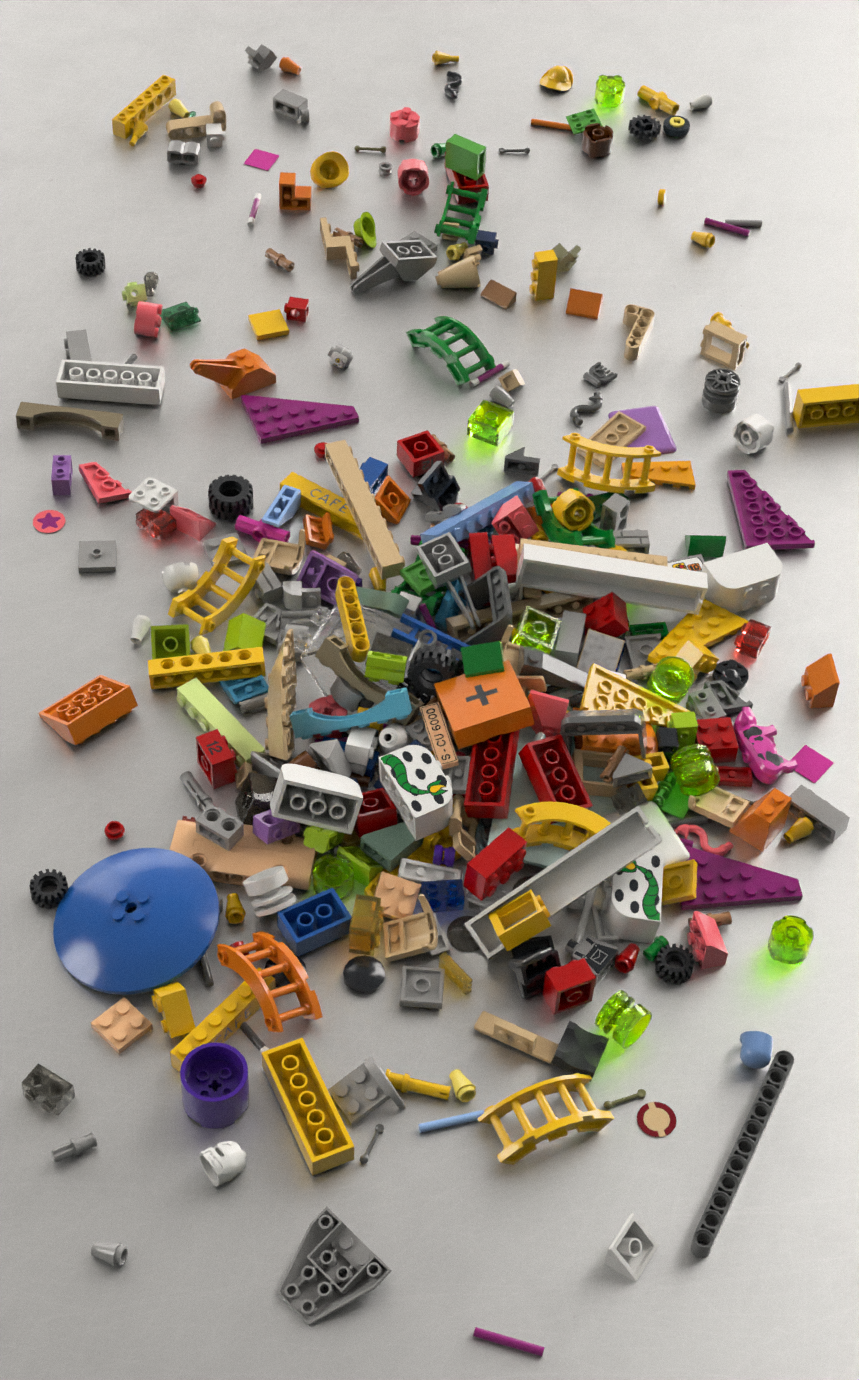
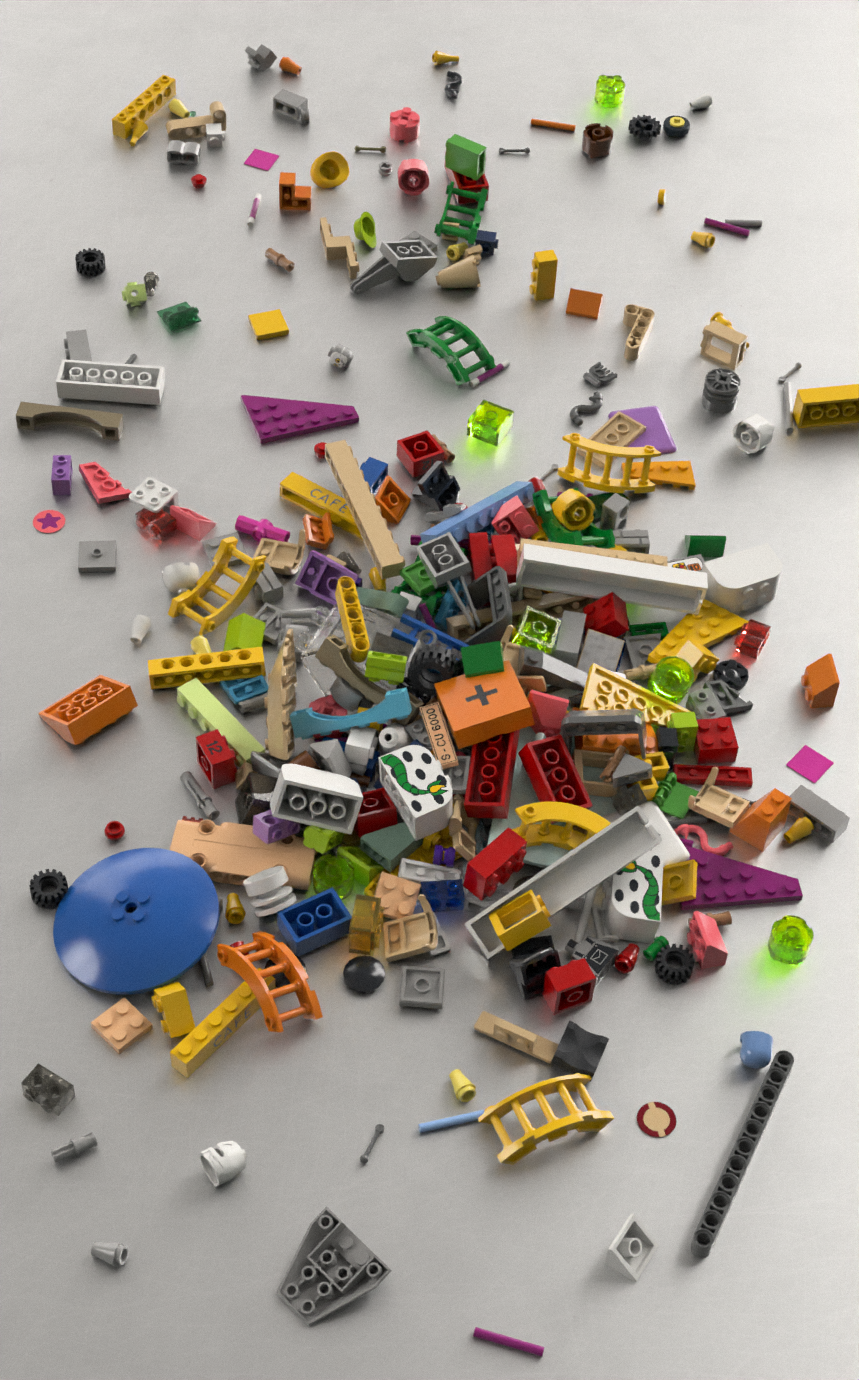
(148, 319): coral brick -> none
(170, 641): lime slope -> none
(214, 1085): dark purple brick -> none
(219, 827): light grey brick -> none
(230, 497): black tyre -> none
(237, 374): orange slope -> none
(252, 1036): dark grey bar -> none
(283, 507): light blue slope -> none
(297, 309): red brick -> none
(297, 597): light grey brick -> none
(307, 1106): yellow brick -> none
(354, 238): medium nougat pin -> none
(364, 1091): light grey piece -> none
(405, 1083): yellow pin -> none
(438, 149): green cone -> none
(455, 973): clear yellow tile -> none
(459, 937): clear smoke dish -> none
(499, 294): medium nougat slope -> none
(501, 396): light grey cone -> none
(511, 380): tan panel -> none
(519, 463): dark grey slope -> none
(558, 78): yellow hat -> none
(565, 258): olive brick -> none
(580, 120): bright green hinge -> none
(623, 1019): clear neon green wheel -> none
(640, 1094): olive hinge -> none
(658, 100): yellow piece -> none
(694, 770): clear neon green wheel -> none
(759, 748): dark pink animal -> none
(762, 518): magenta wing -> none

